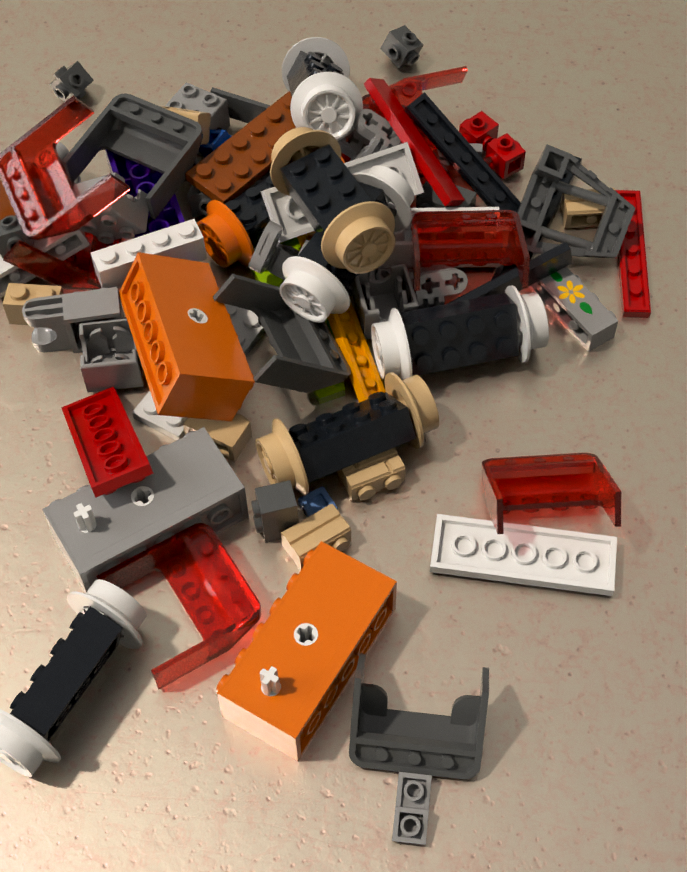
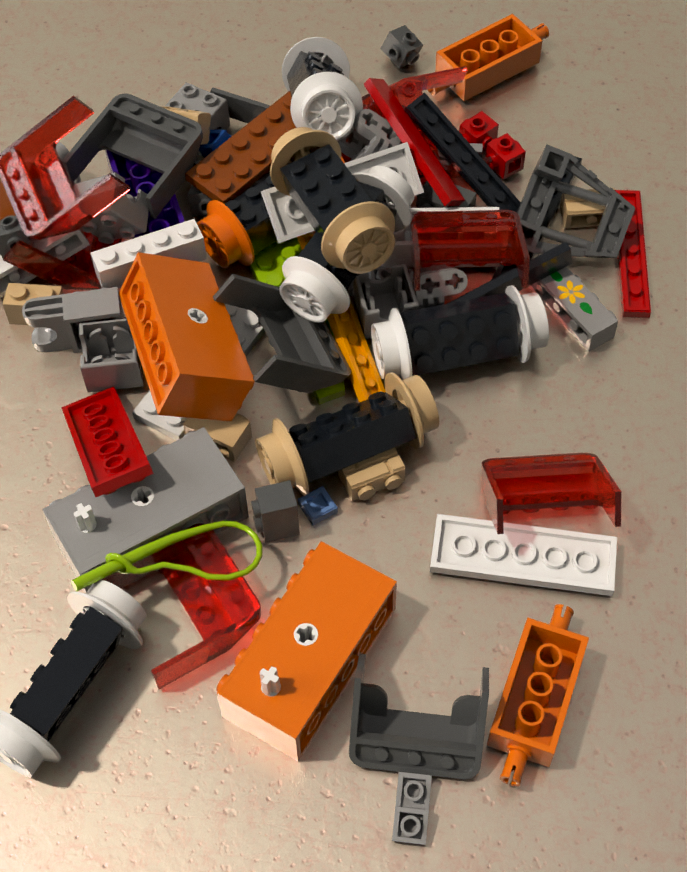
(71, 82): dark grey brick -> none
(123, 563): none -> lime piece
(270, 254): light grey piece -> none
(307, 534): tan brick -> none
(491, 55): none -> orange brick
(537, 693): none -> orange brick

